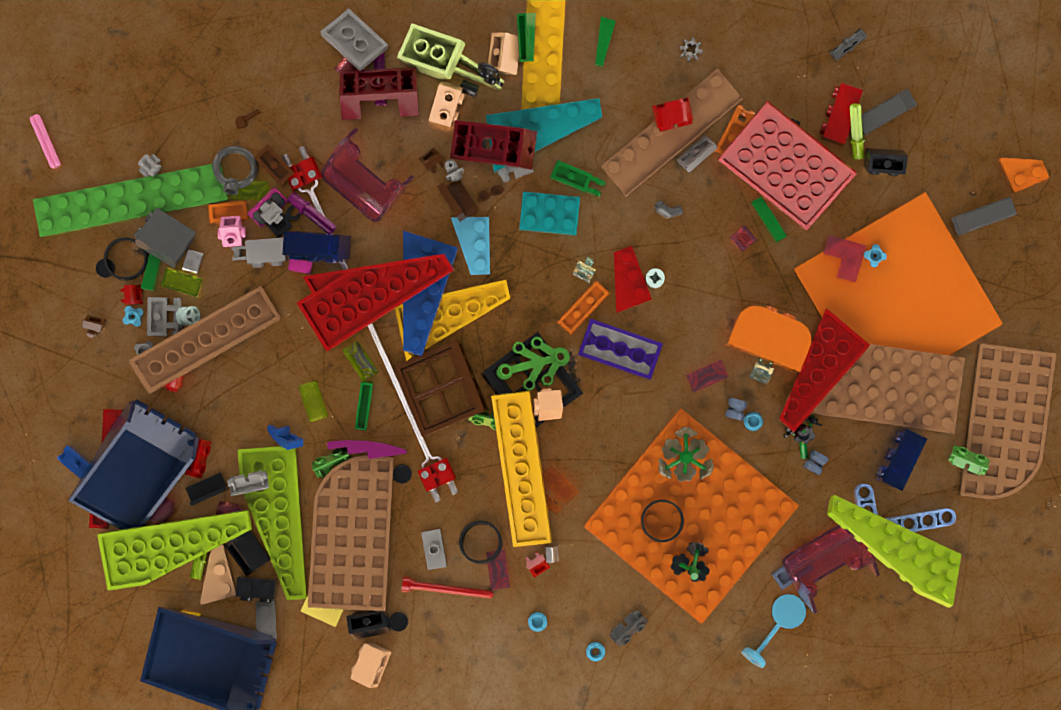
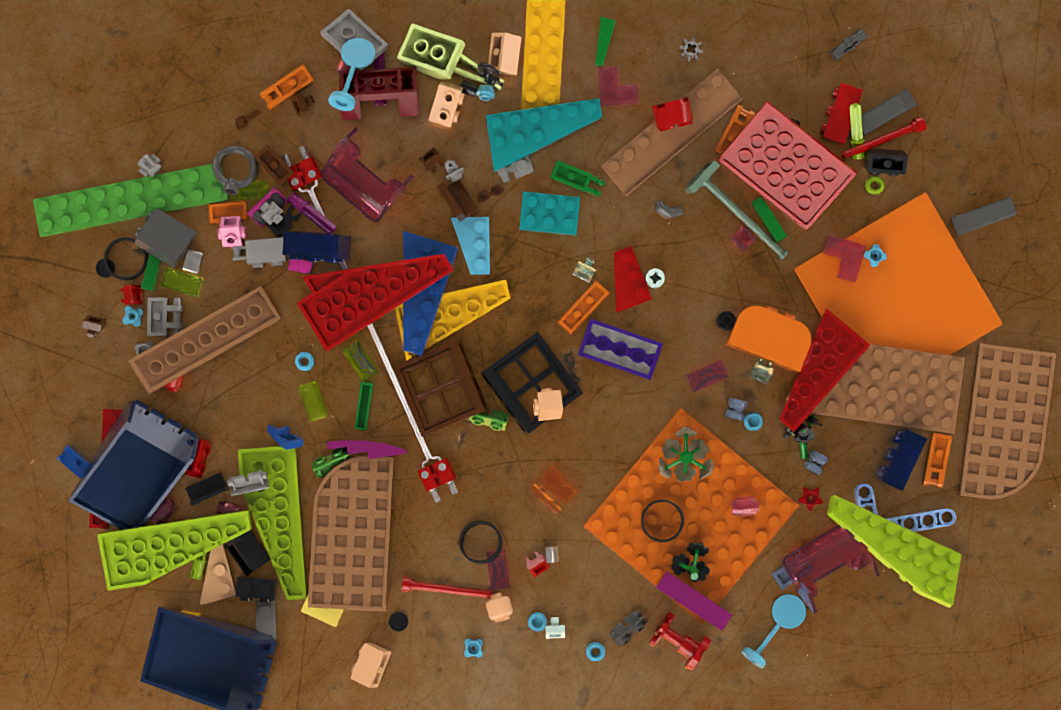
(45, 141): bright pink axle -> none
(187, 315): light aqua wheel -> none
(287, 86): none -> orange plate
(300, 356): none -> medium azure plate
(302, 104): none -> reddish brown tile
(356, 54): none -> medium azure piece
(368, 624): black brick -> none
(402, 474): black piece -> none
(434, 549): light grey plate -> none
(469, 644): none -> medium azure plate
(485, 92): none -> medium azure plate
(499, 607): none -> light nougat head
(509, 146): dark red plate -> none
(521, 468): yellow plate -> none
(526, 36): green piece -> none
(536, 363): bright green plant -> none
(555, 629): none -> light aqua tile
(611, 93): none -> clear pink plate
(686, 645): none -> red piece
(694, 601): none -> magenta slope
(696, 153): light grey plate -> none
(703, 178): none -> sand green tile
(723, 321): none -> black wheel
(744, 506): none -> clear pink brick
(815, 498): none -> red plate
(878, 180): none -> lime plate
(916, 125): none -> red piece
(937, 459): none -> orange plate
(978, 462): bright green hinge -> none
(1023, 172): orange wing -> none

